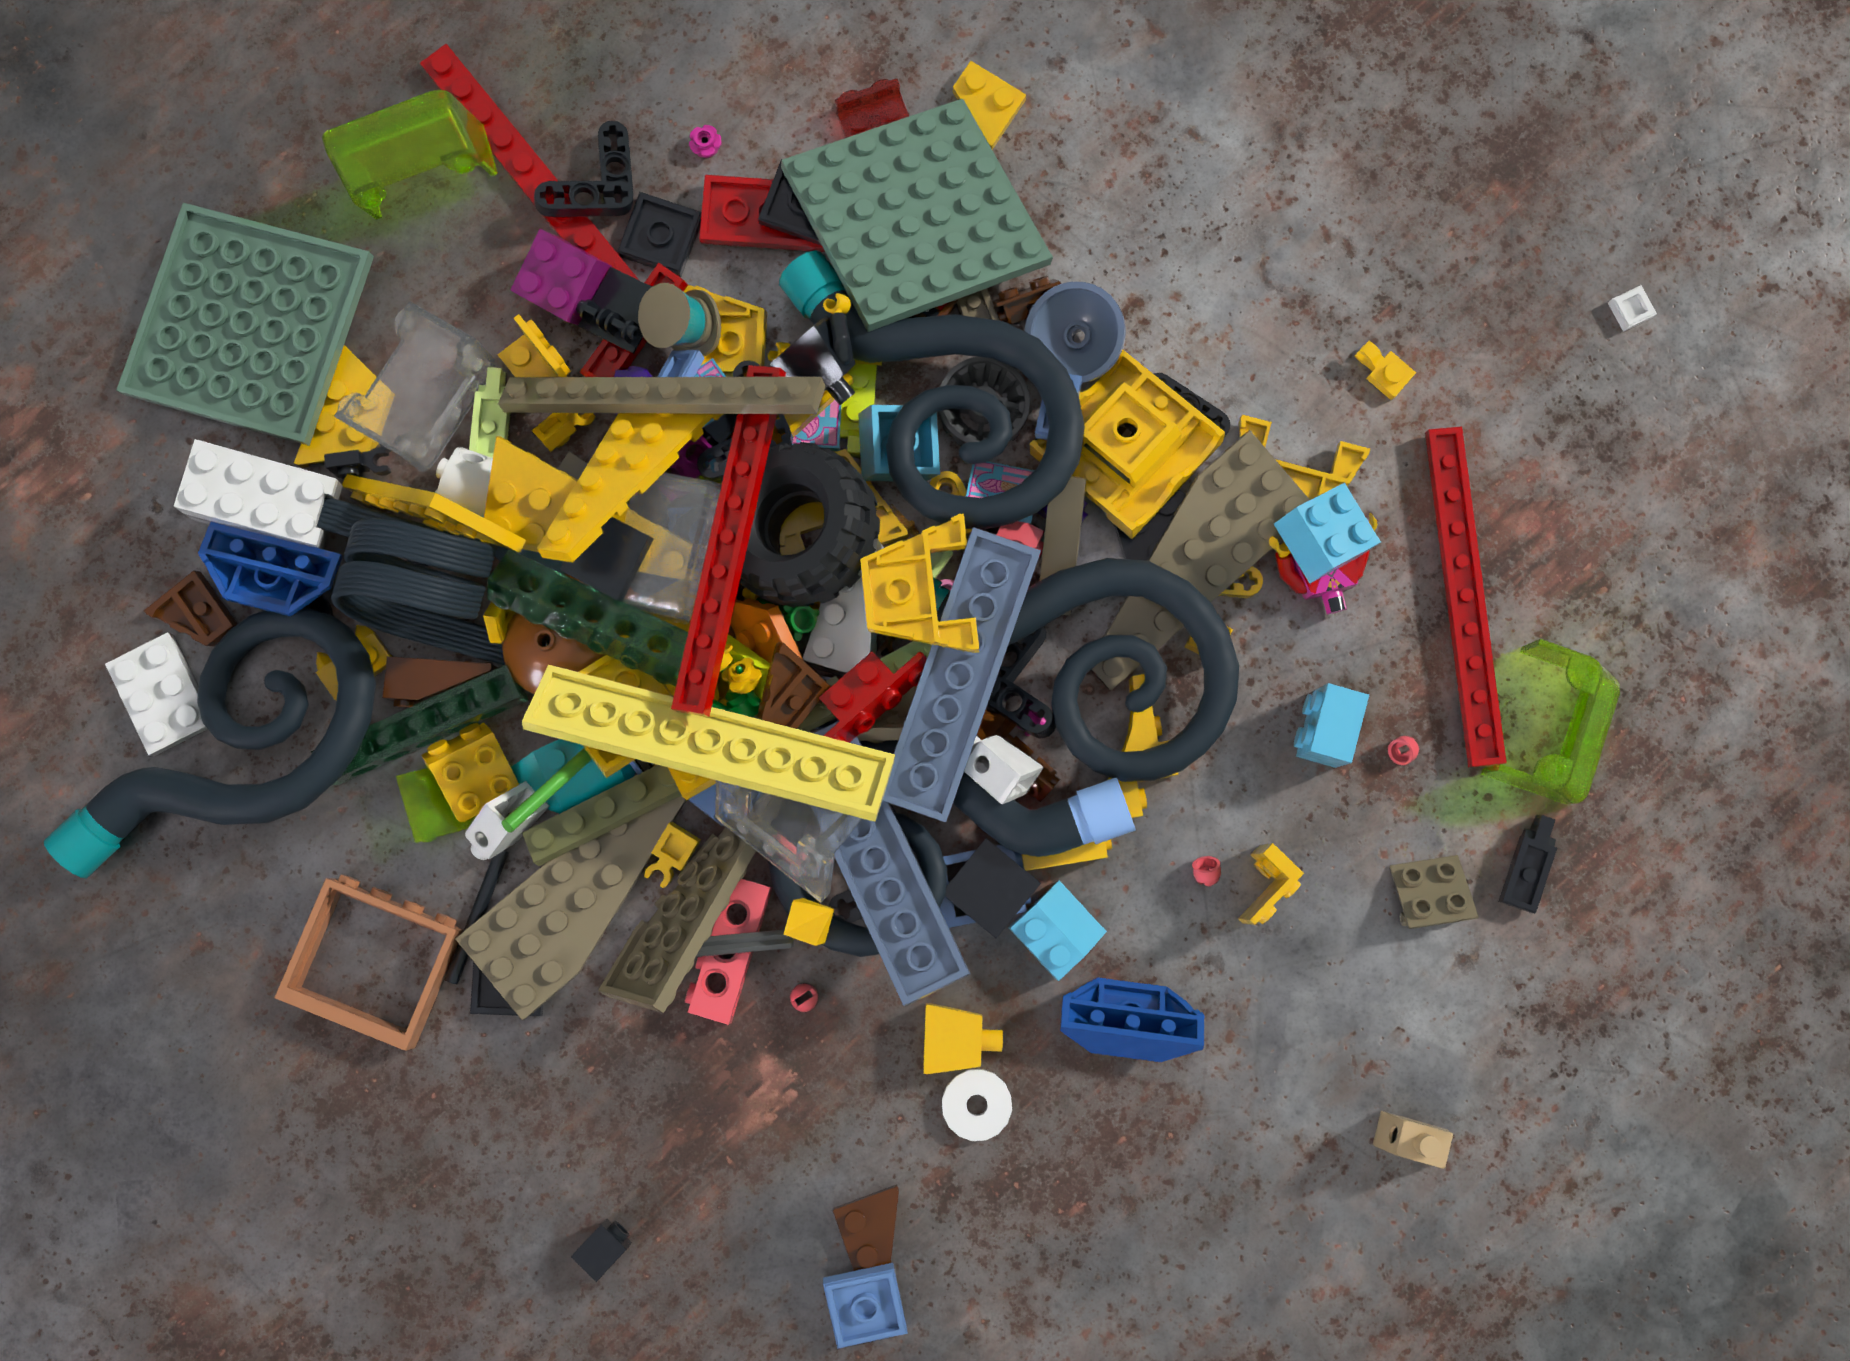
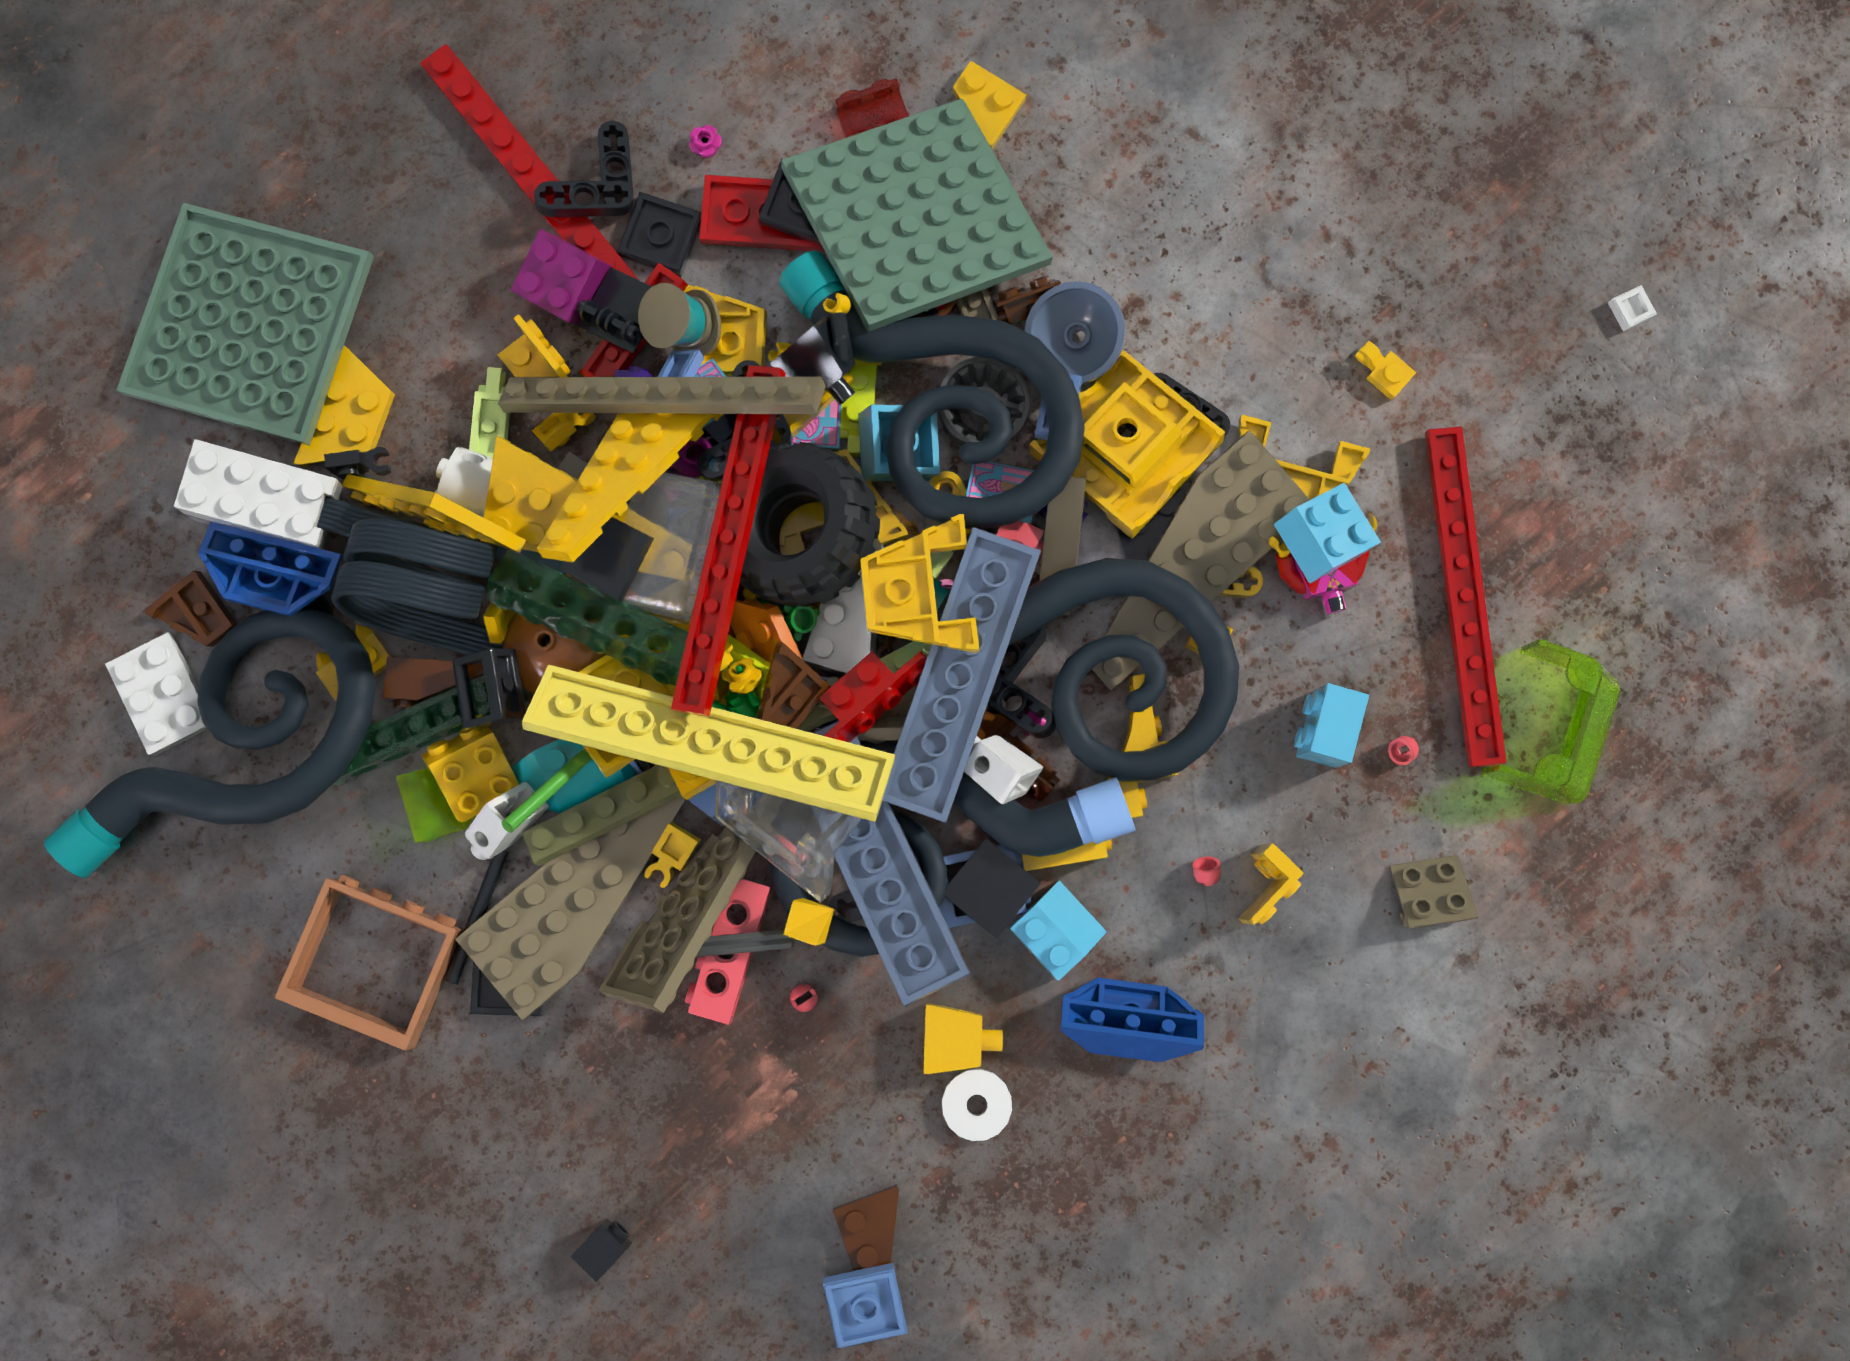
(404, 143): clear neon green windscreen -> none
(420, 389): clear windscreen -> none
(502, 688): none -> black tile
(1414, 1139): tan torso -> none
(1530, 866): black hinge -> none

